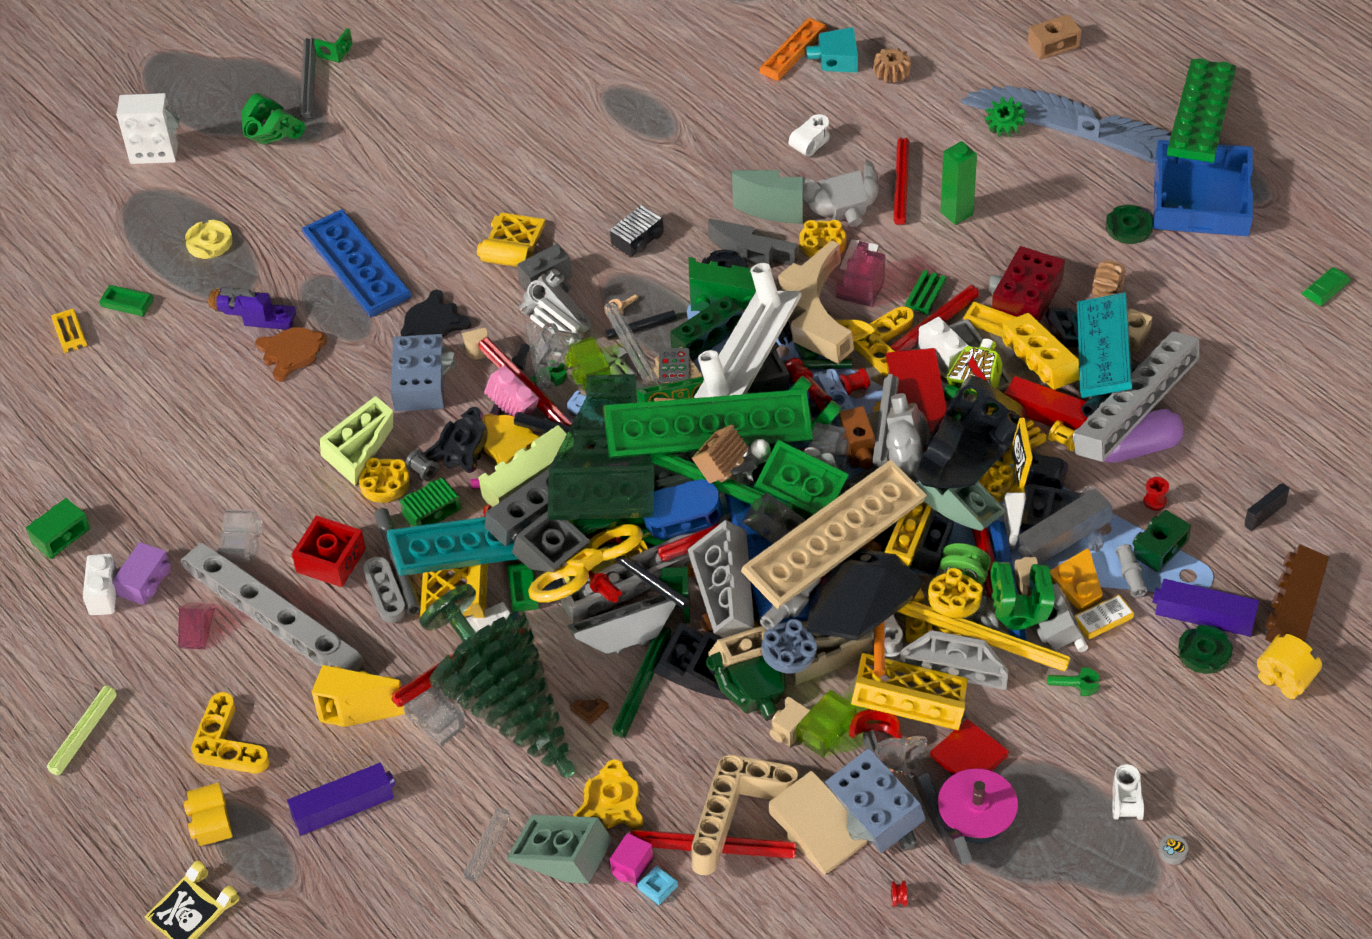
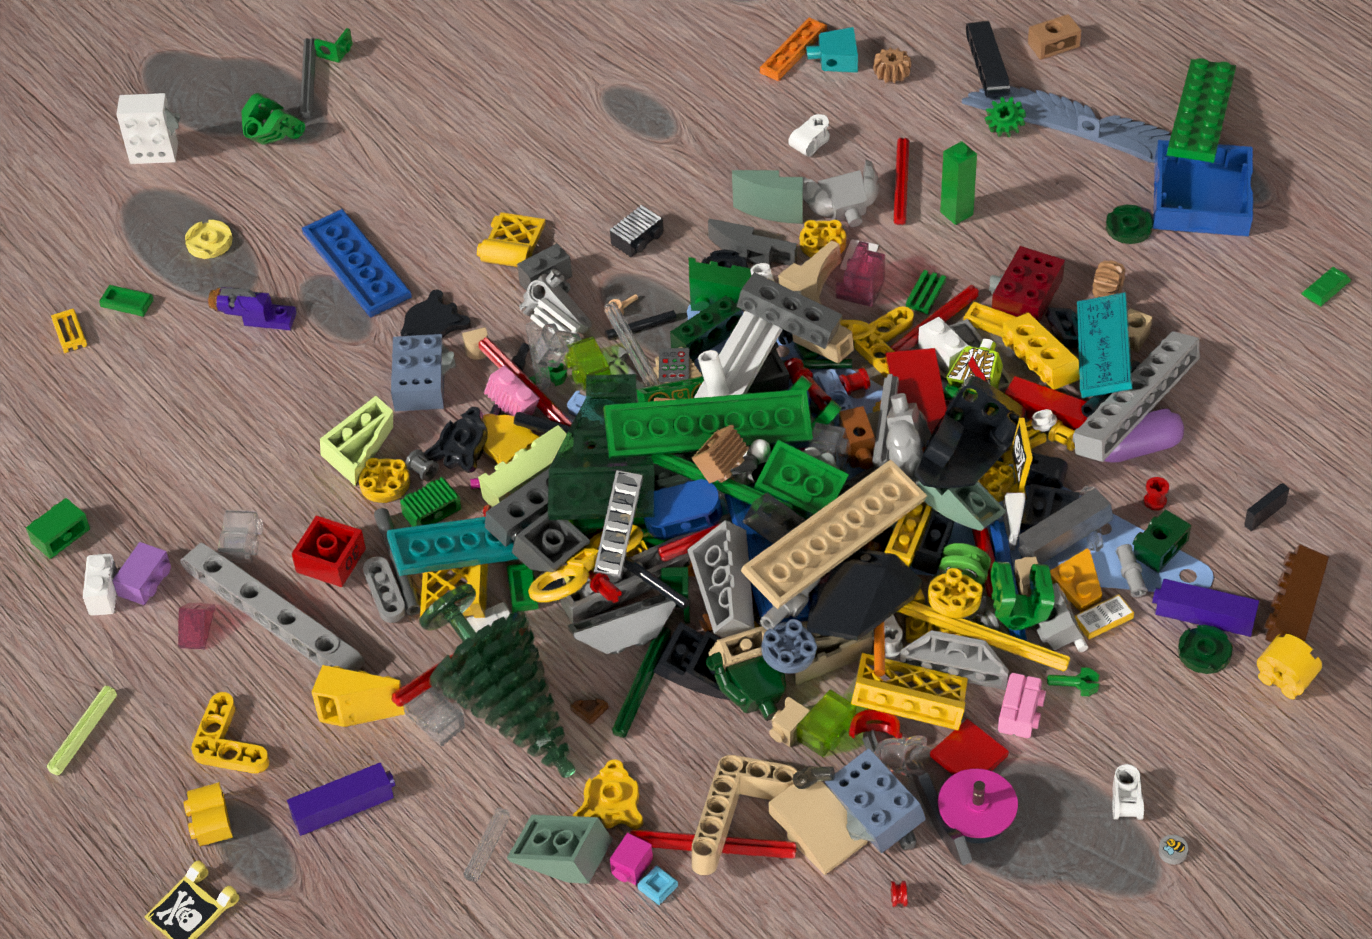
(291, 350): dark orange tile -> none
(618, 524): none -> tile
(789, 310): none -> dark grey brick
(811, 775): none -> clear smoke arm
(987, 59): none -> black beam
(1020, 705): none -> bright pink brick
(1043, 420): none -> white plate

